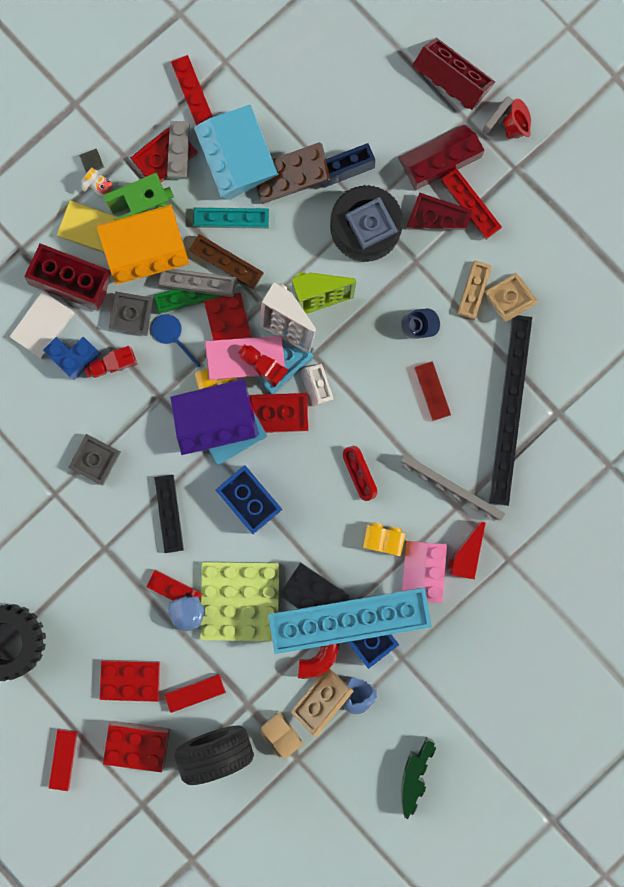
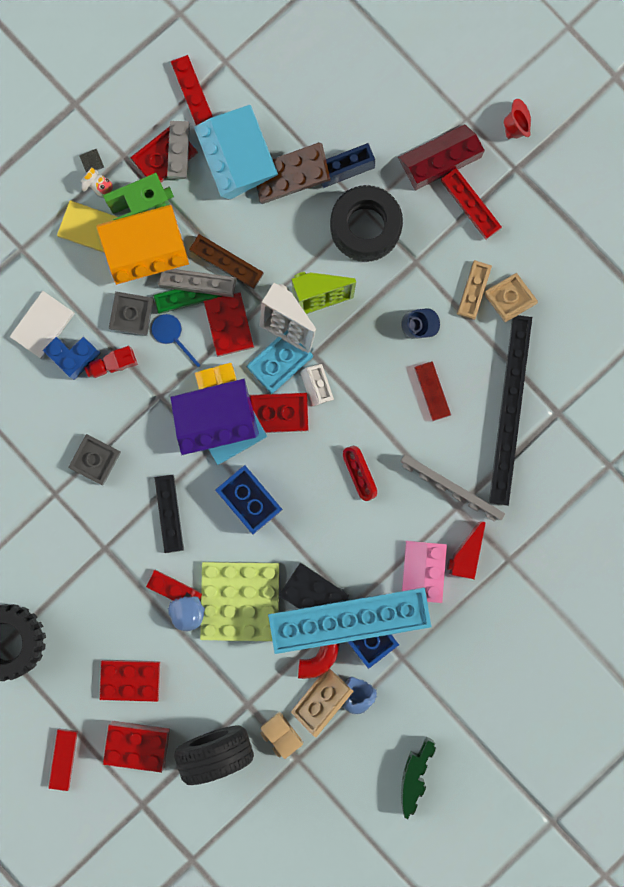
(68, 277): dark red slope -> none
(195, 693): red tile -> none
(225, 362): bright pink tile -> none
(230, 217): teal tile -> none
(263, 365): red piece -> none
(371, 223): sand blue tile -> none
(383, 540): yellow brick -> none
(437, 214): dark red wing -> none
(453, 73): dark red slope -> none
(498, 116): light grey plate -> none

